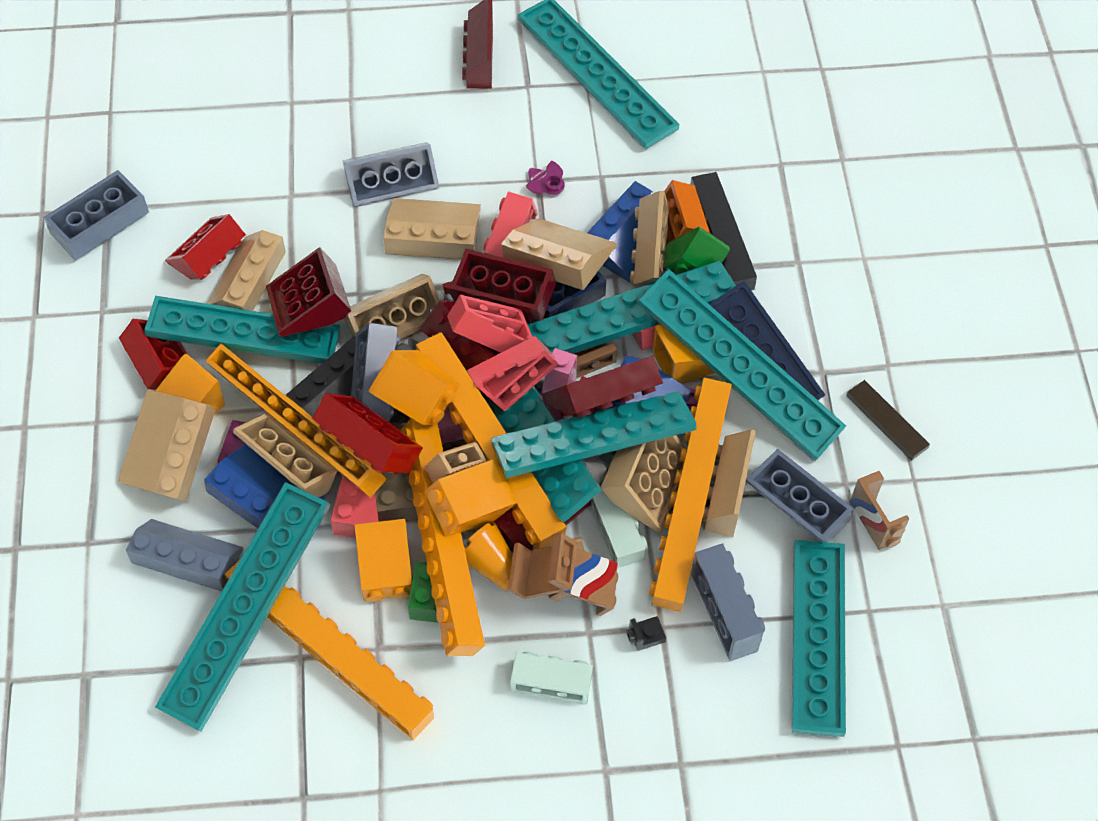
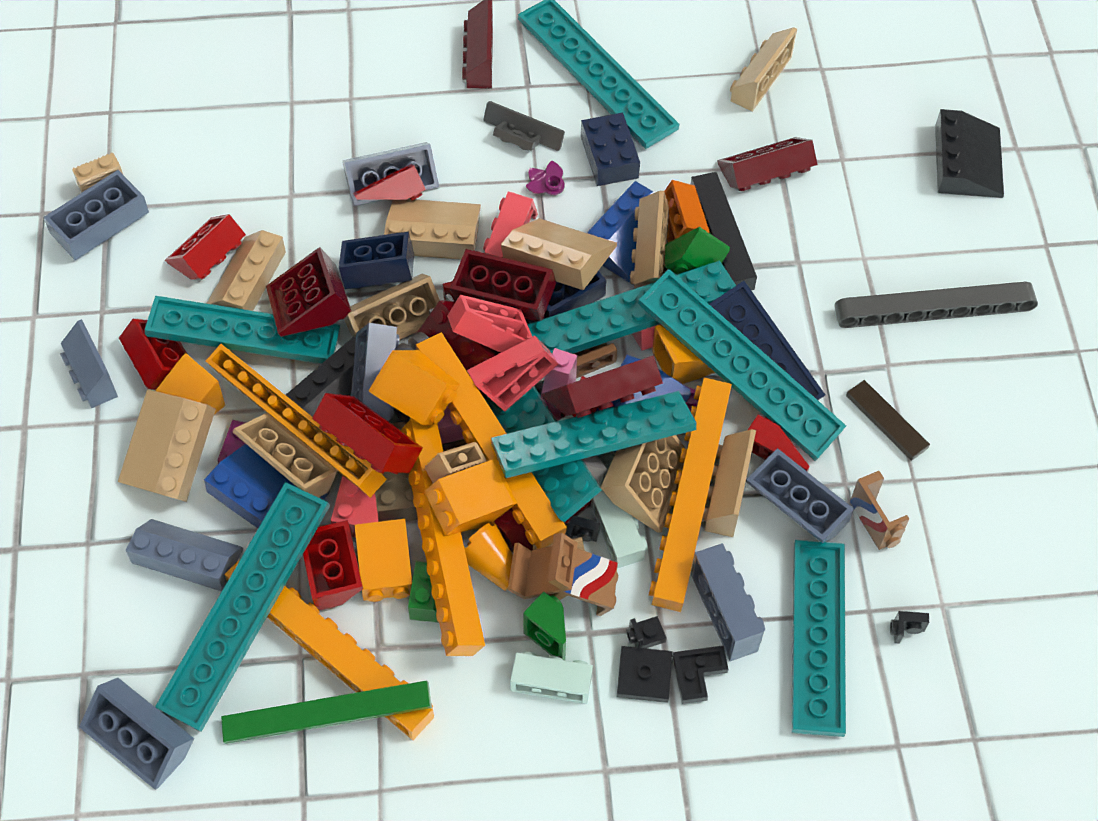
(87, 366): none -> sand blue slope
(95, 171): none -> tan brick
(135, 732): none -> sand blue slope
(326, 712): none -> green tile
(332, 566): none -> red slope
(376, 260): none -> dark blue brick
(396, 186): none -> slope
(522, 129): none -> dark grey bracket
(546, 624): none -> green slope
(584, 528): none -> black bracket
(610, 149): none -> dark blue brick
(644, 674): none -> black plate
(693, 666): none -> black plate
(763, 69): none -> tan slope
(768, 163): none -> dark red slope
(770, 437): none -> red slope
(908, 621): none -> black bracket
(935, 304): none -> dark grey beam
(968, 155): none -> black slope

